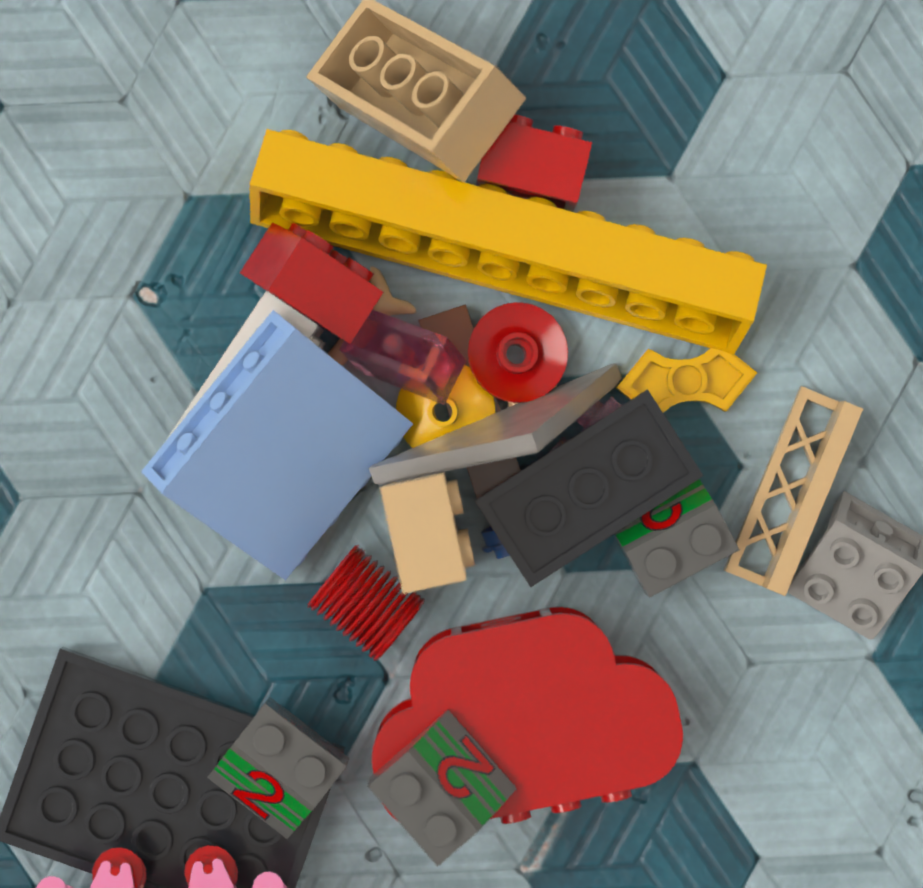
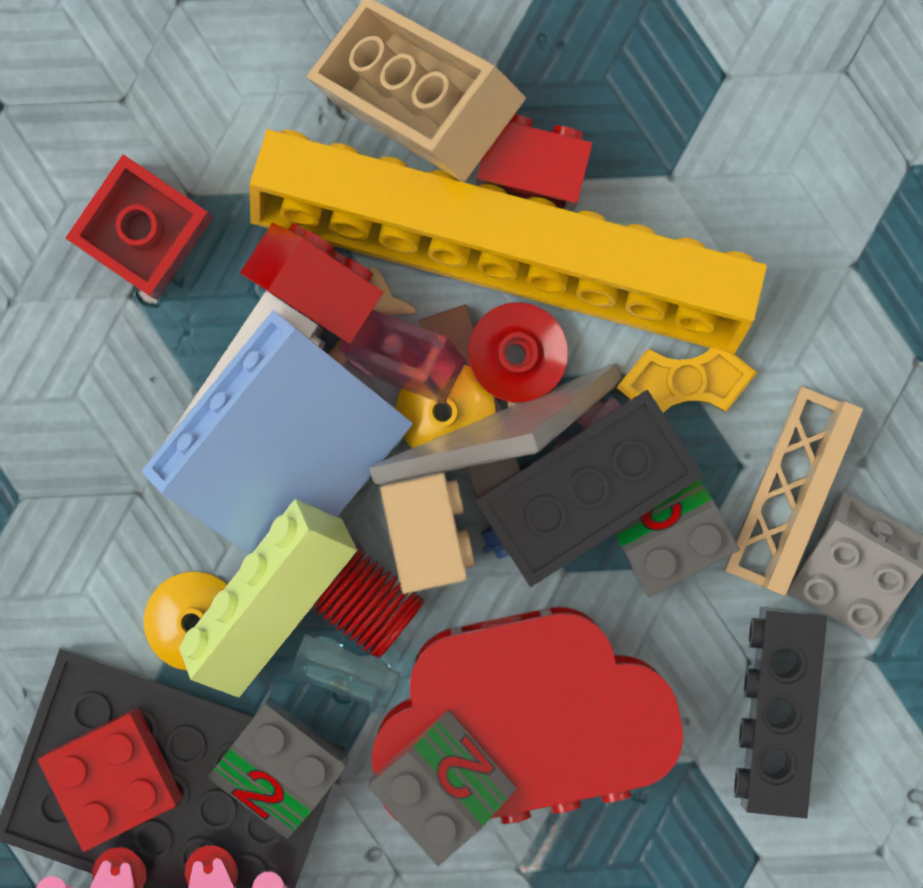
(110, 779): none -> red brick
(139, 227): none -> red brick
(168, 606): none -> yellow dish
(266, 598): none -> yellowish green brick
(355, 677): none -> clear light blue plate
(787, 790): none -> black brick

